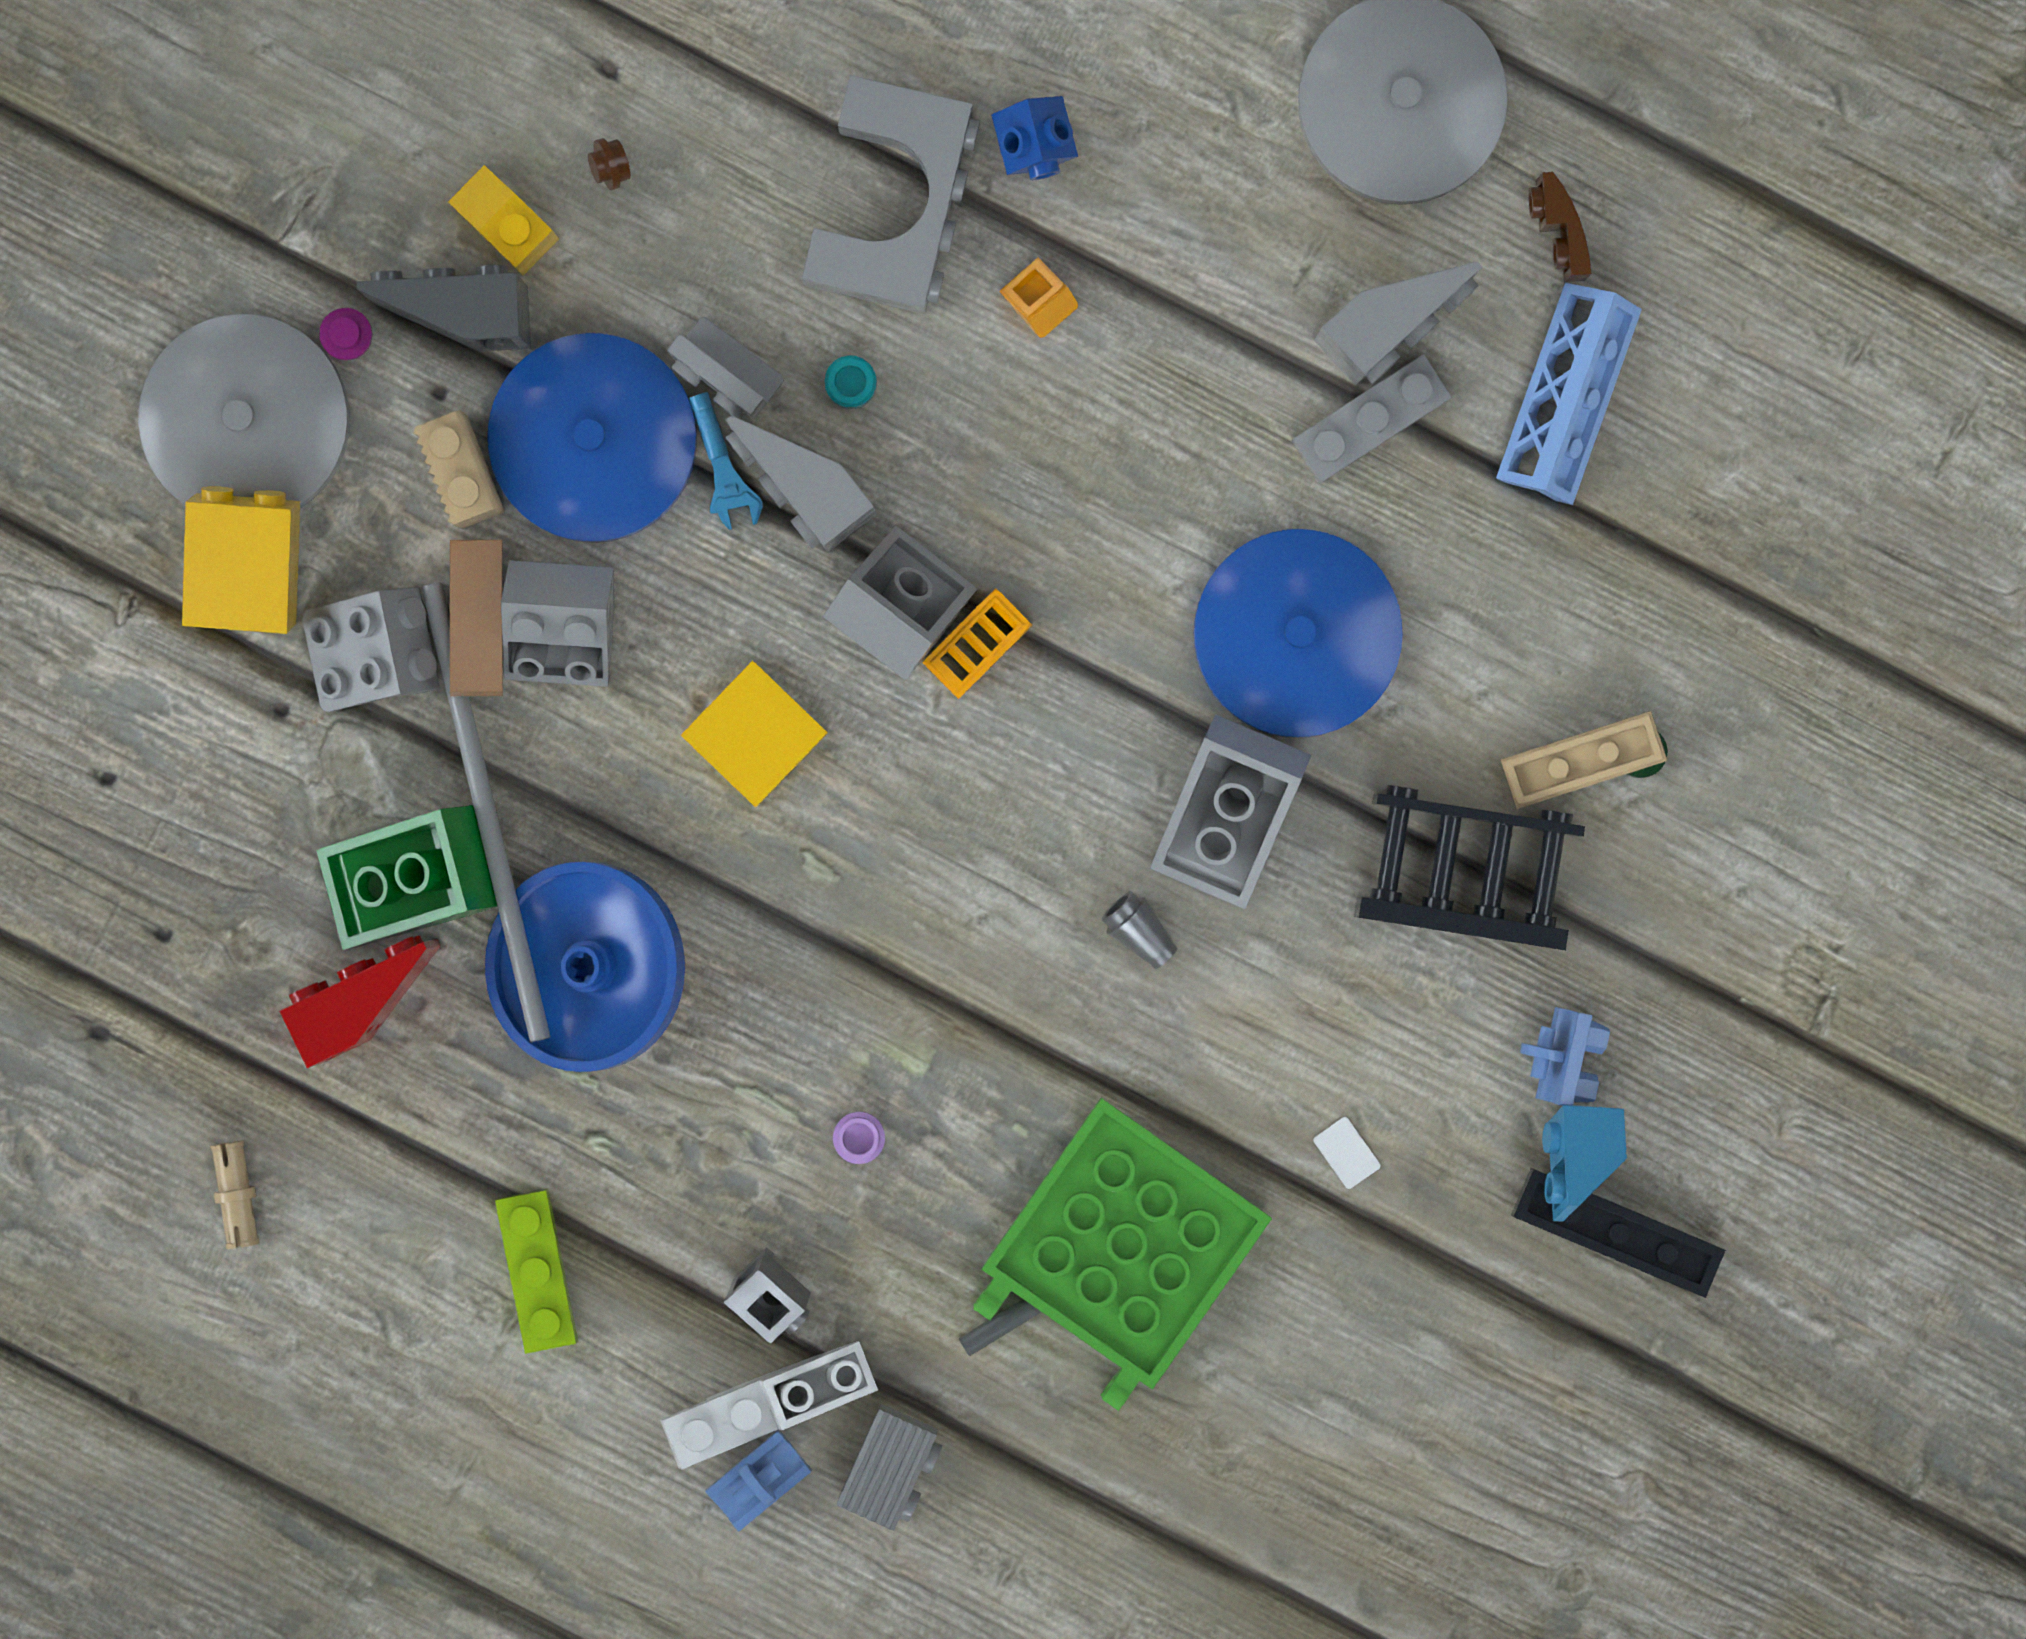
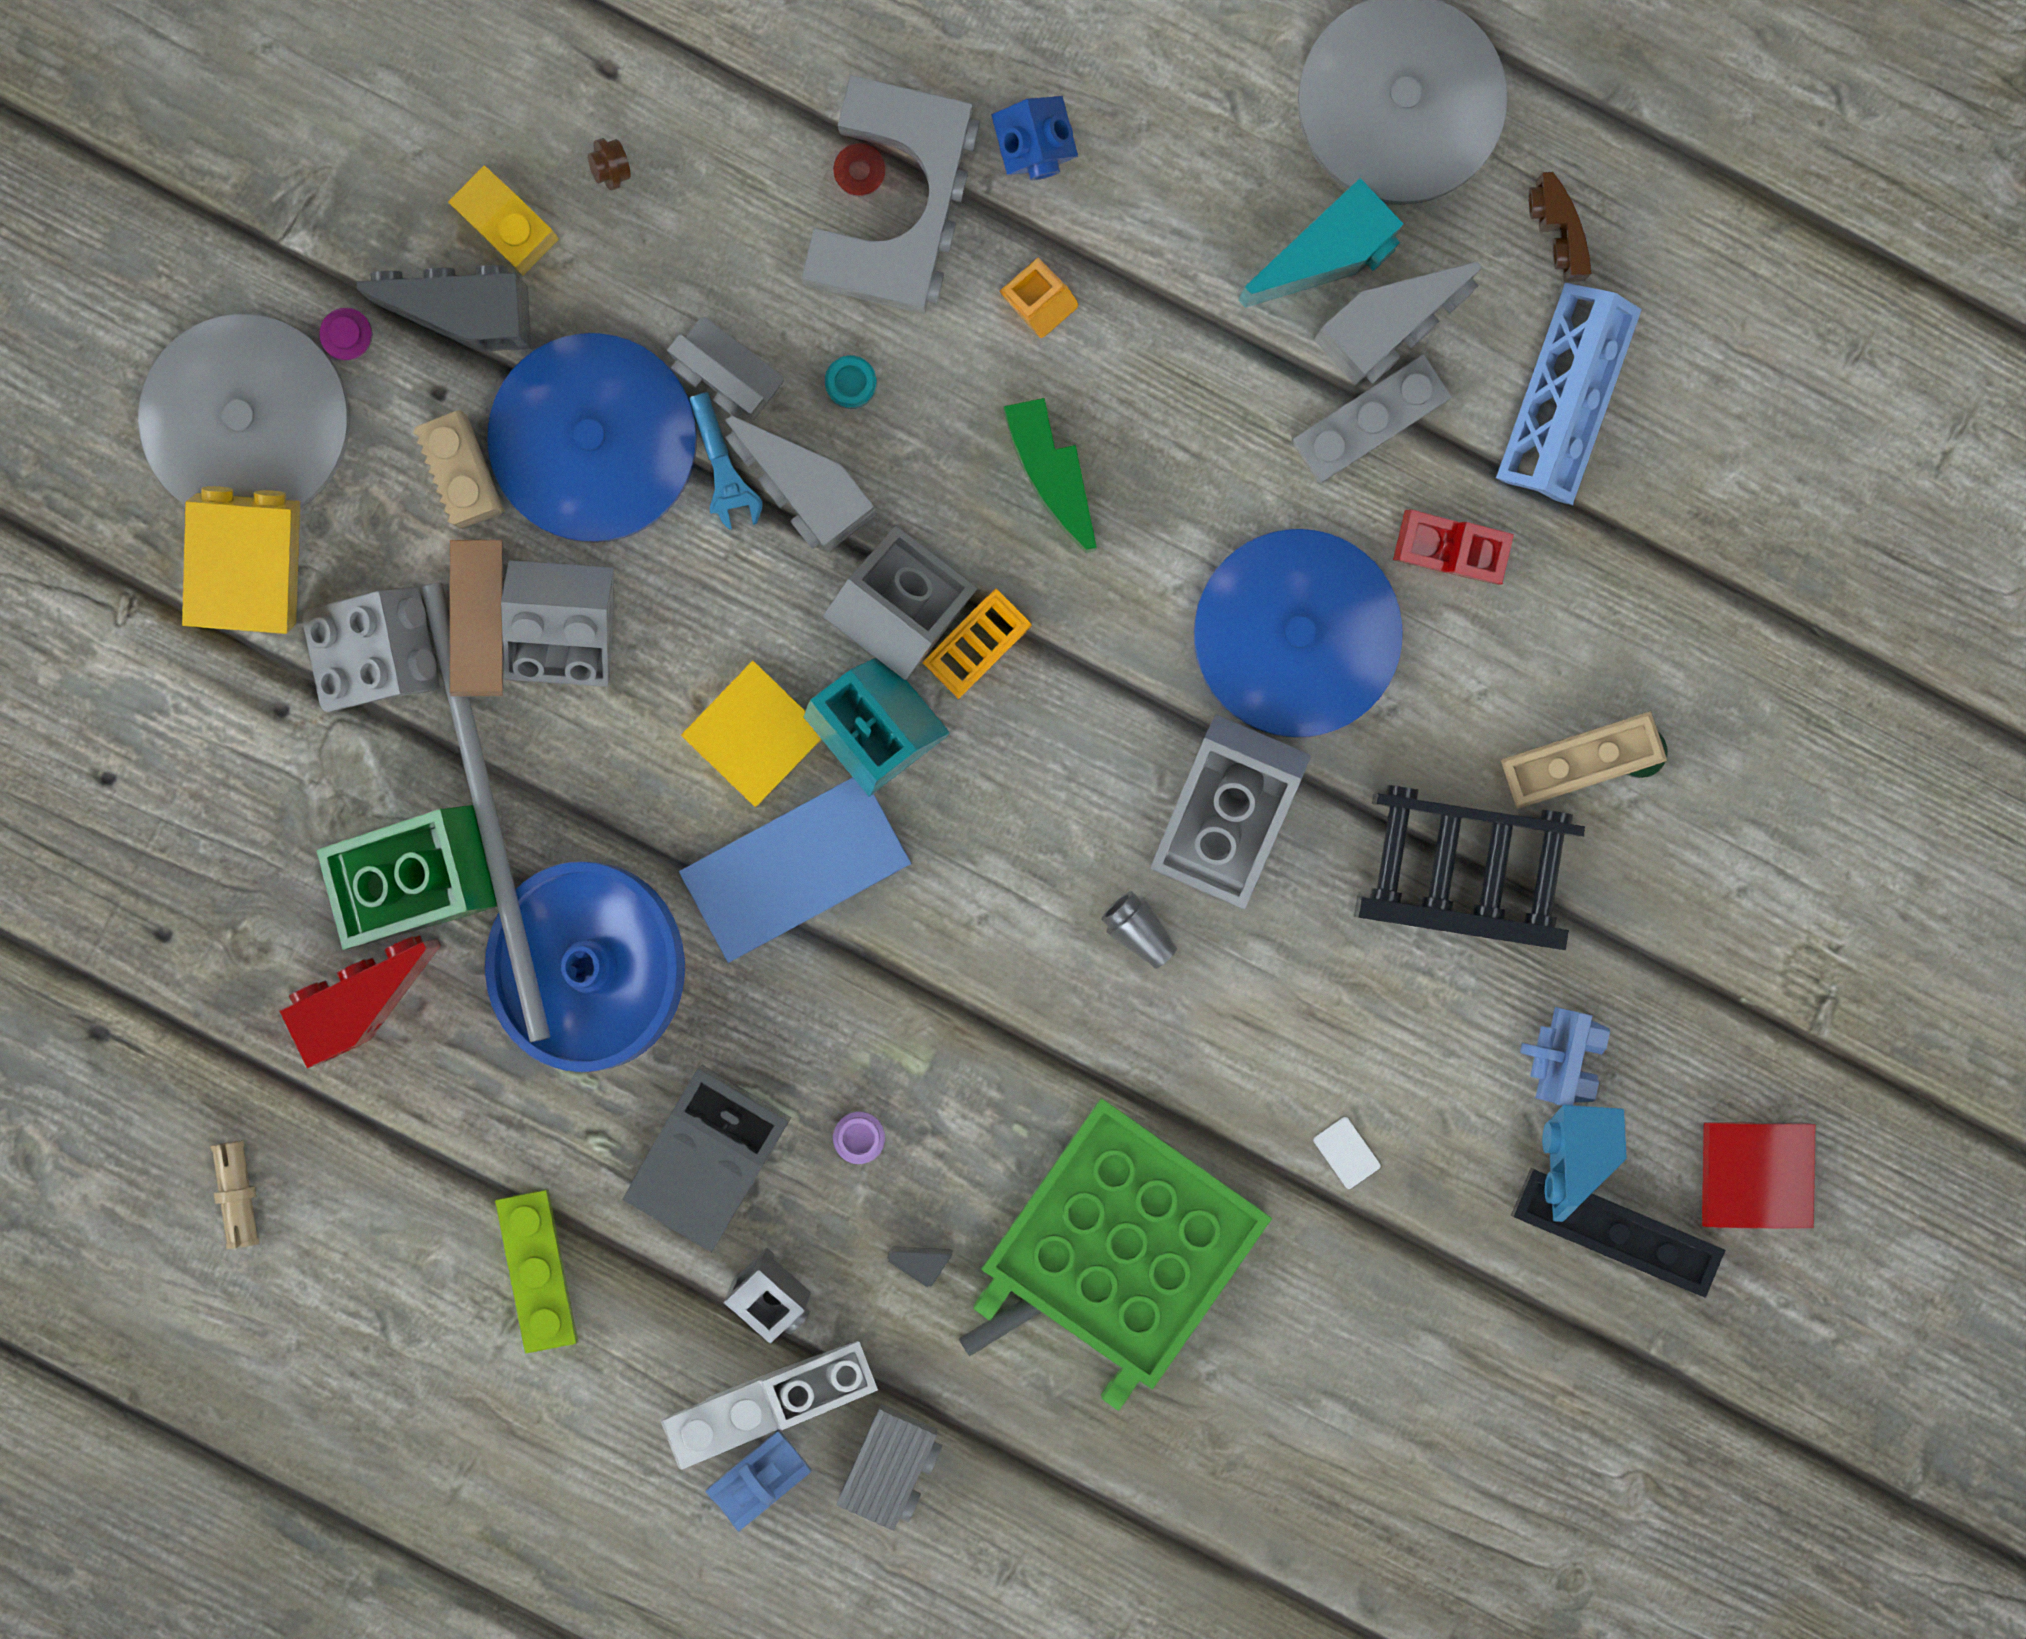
(706, 1158): none -> dark grey slope
(794, 868): none -> medium blue tile
(859, 153): none -> clear red plate
(874, 723): none -> teal slope
(920, 1263): none -> dark grey slope
(1051, 471): none -> green slope
(1335, 246): none -> teal slope
(1453, 547): none -> slope
(1758, 1175): none -> red slope

